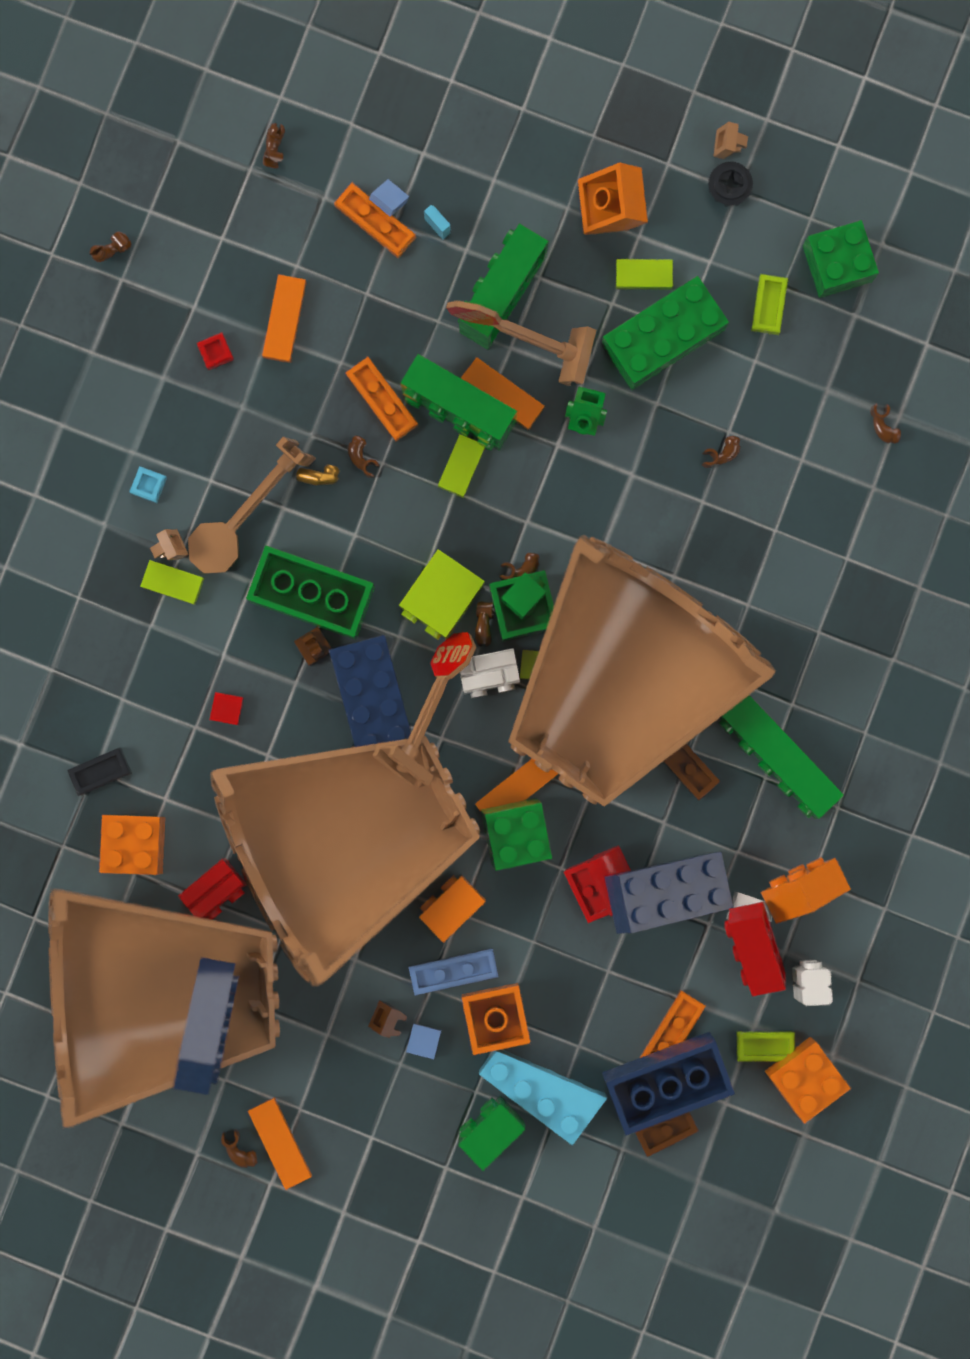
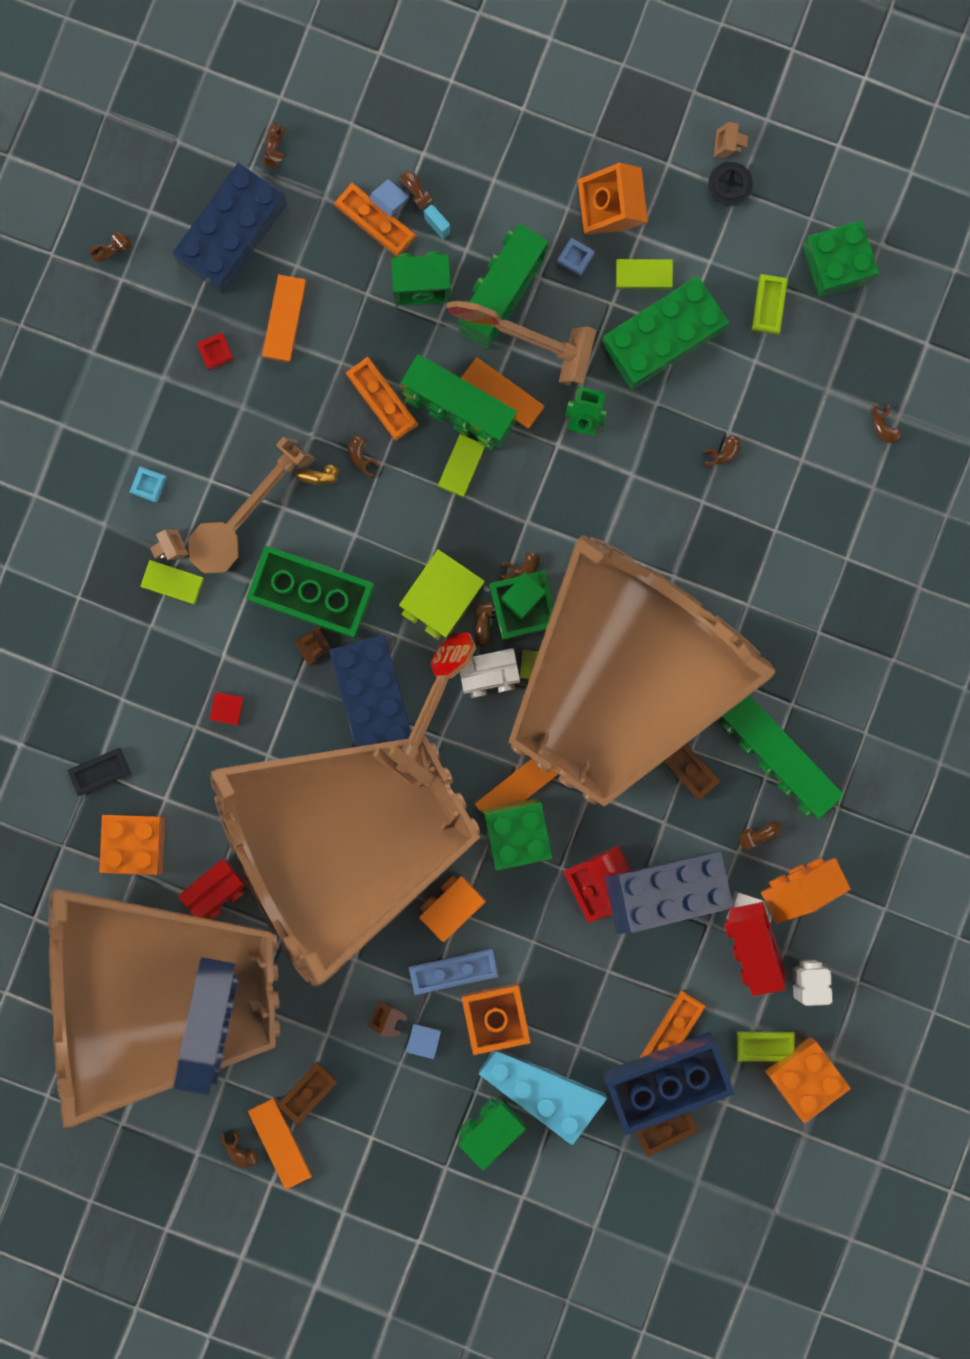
(230, 227): none -> dark blue brick
(307, 1093): none -> reddish brown plate
(421, 279): none -> green brick
(422, 198): none -> reddish brown arm
(575, 257): none -> medium blue tile
(750, 839): none -> reddish brown arm

